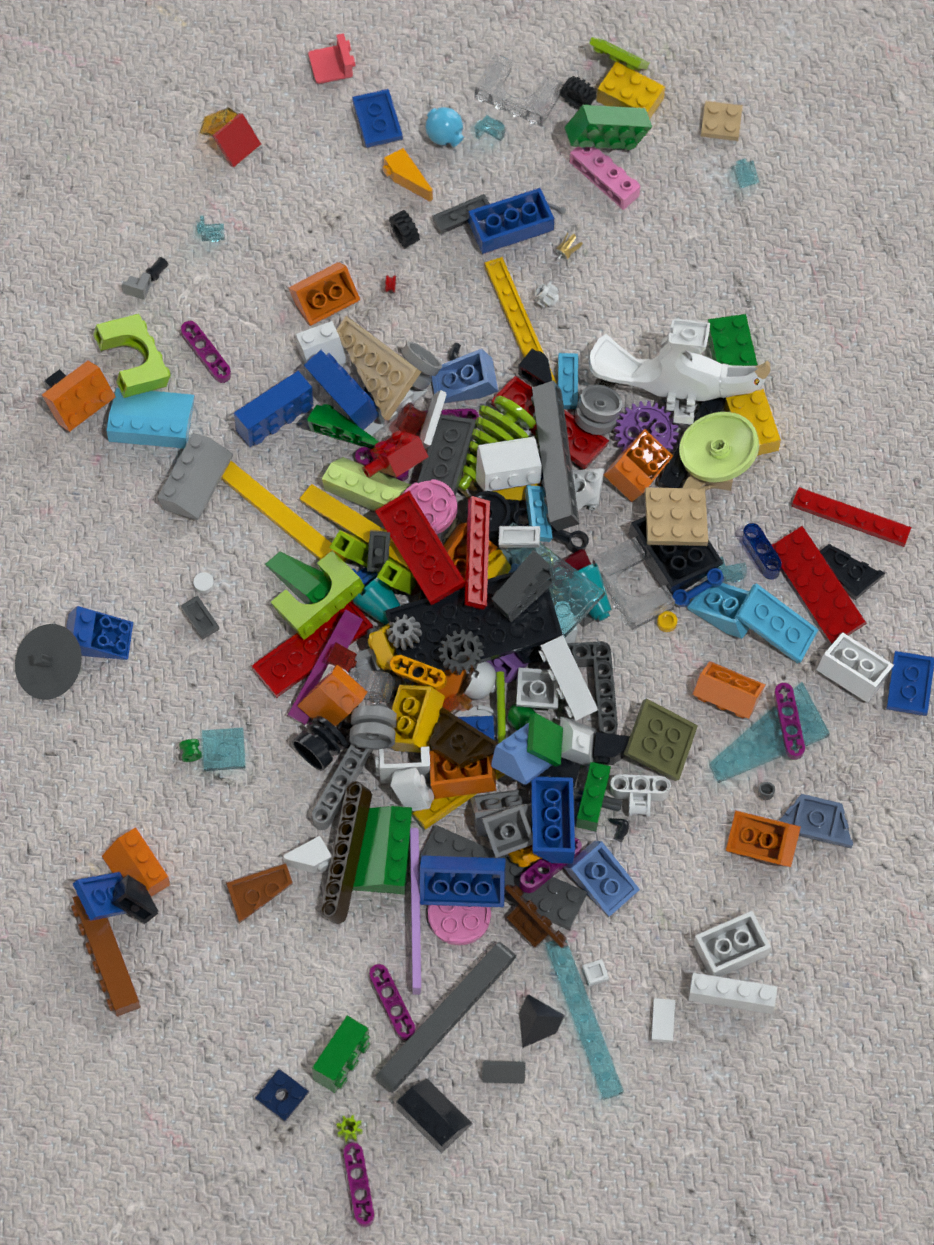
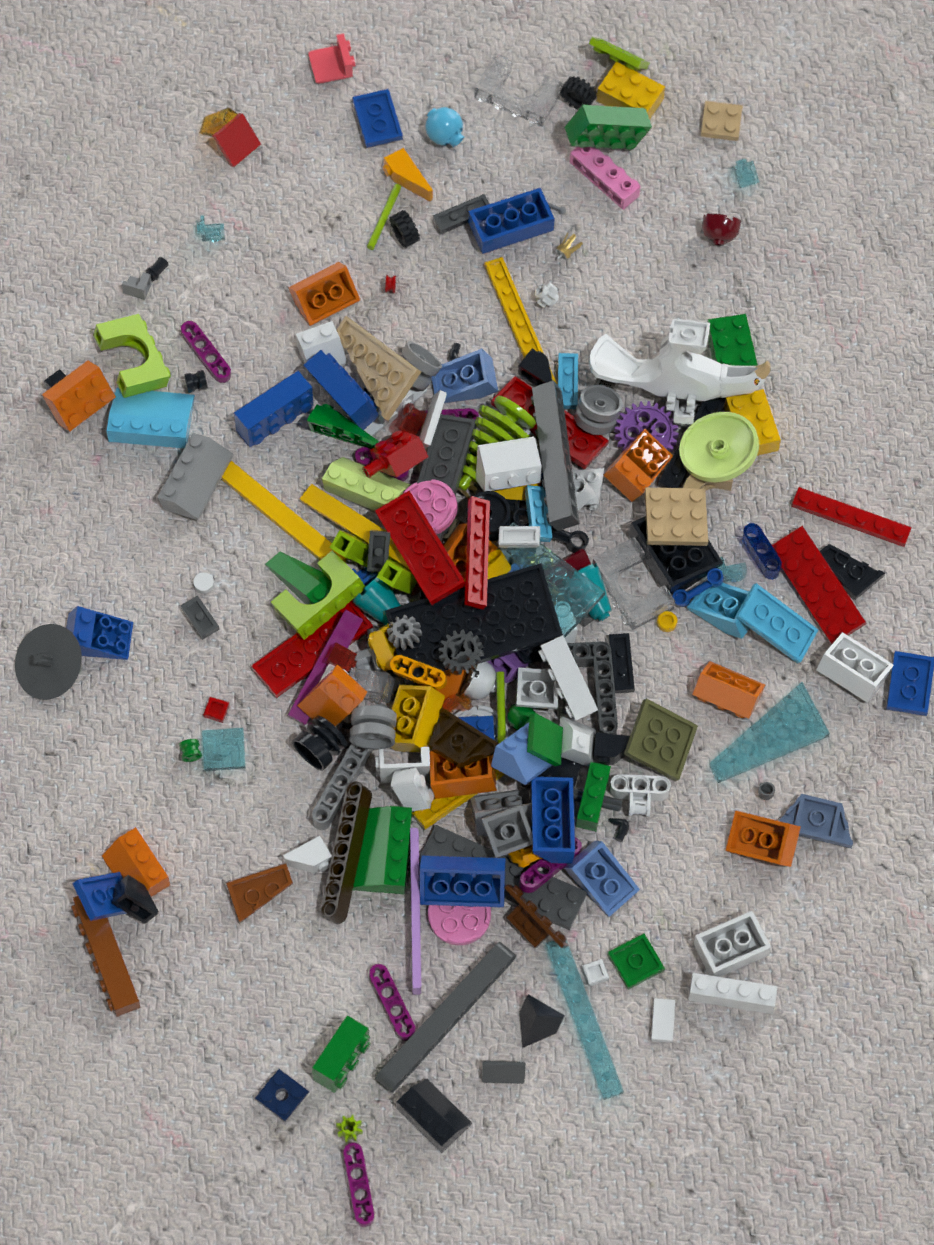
(195, 381): none -> black wheel
(216, 709): none -> red tile
(384, 216): none -> lime bar
(490, 126): clear light blue bracket -> none
(524, 586): dark grey wedge -> none
(622, 663): none -> black plate
(636, 961): none -> green tile
(720, 228): none -> dark red cylinder
(792, 720): magenta beam -> none

